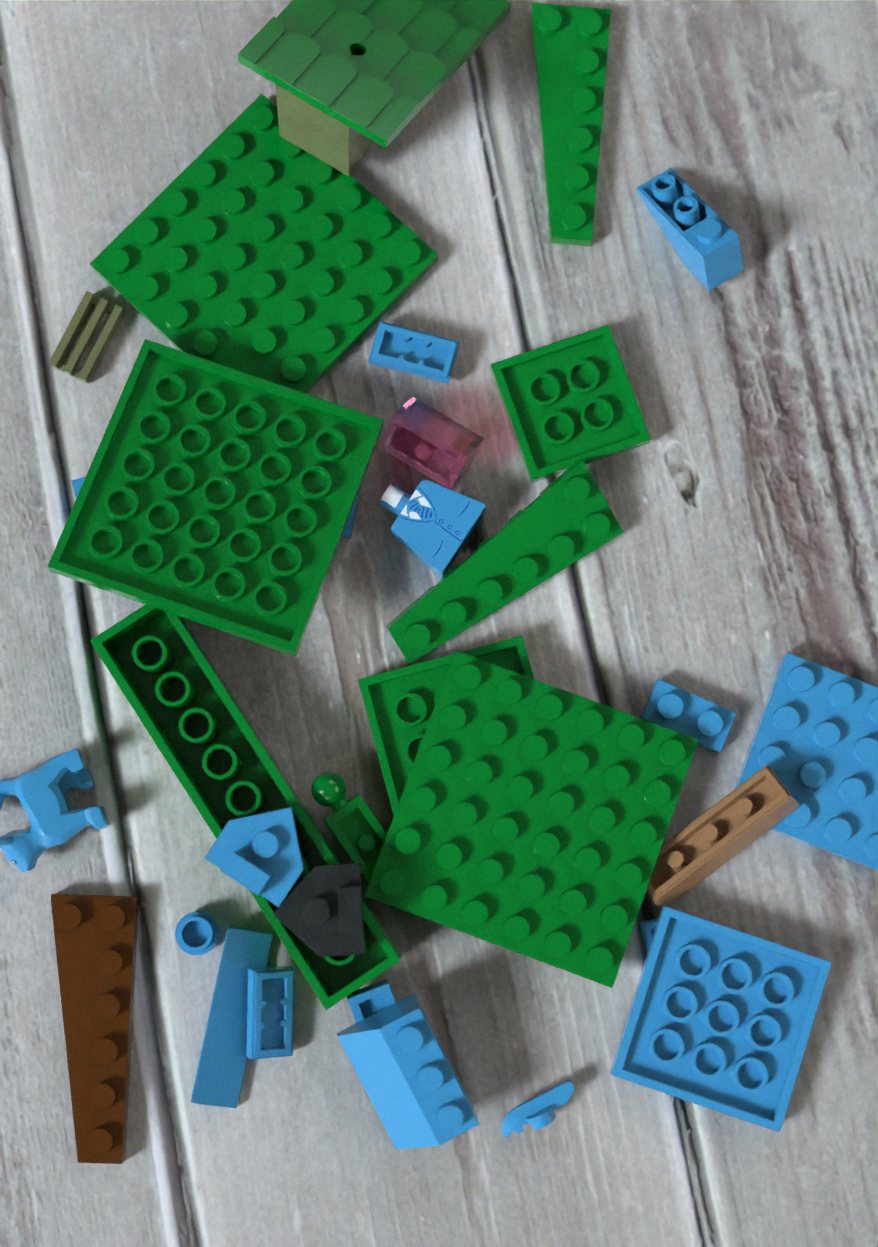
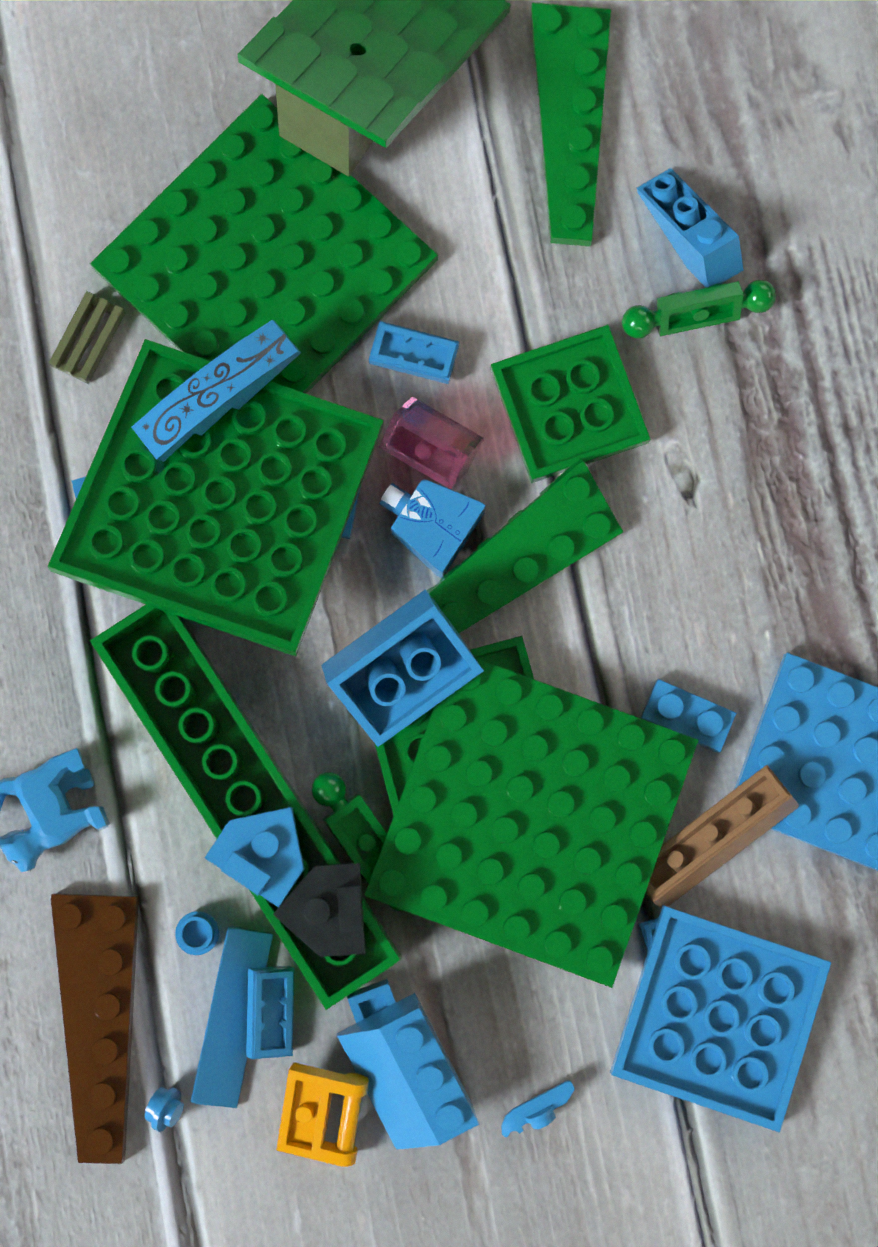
(164, 1108): none -> dark azure plate
(215, 389): none -> dark azure slope
(307, 1114): none -> light orange plate
(401, 668): none -> dark azure slope
(699, 308): none -> green plate

